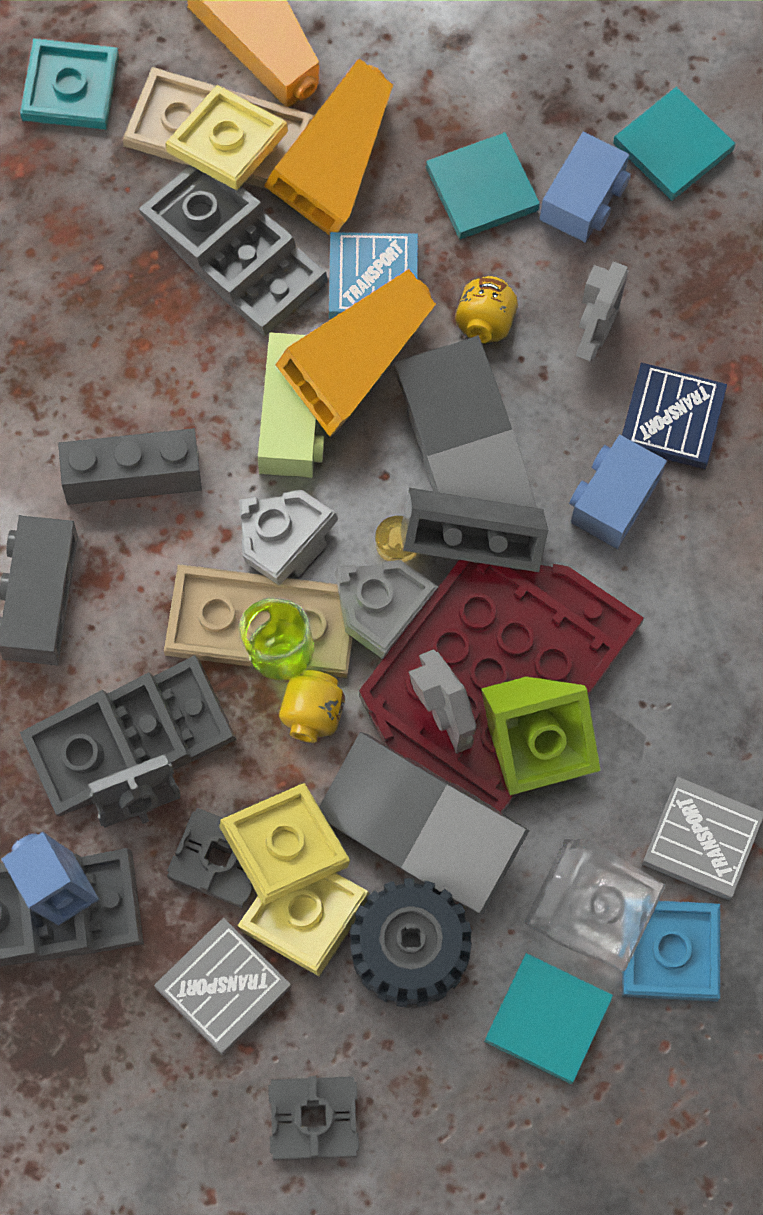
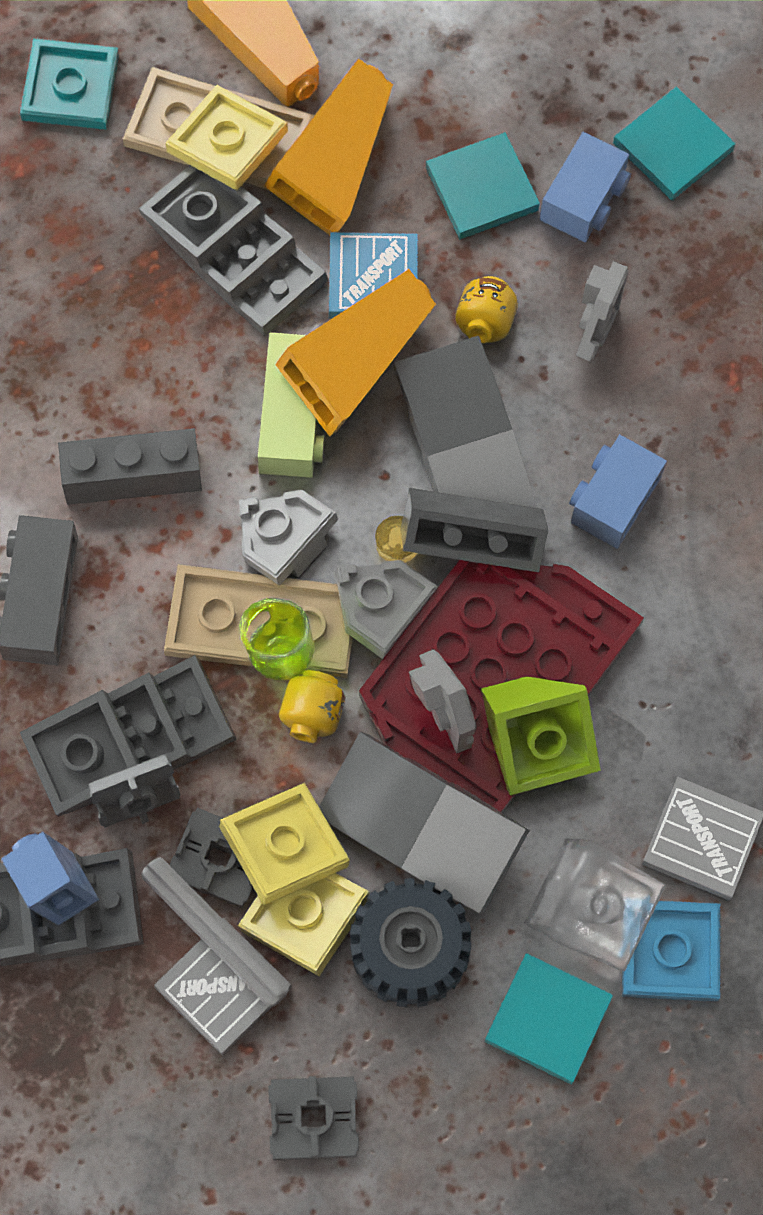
(215, 932): none -> light grey axle
(674, 414): dark blue tile -> none

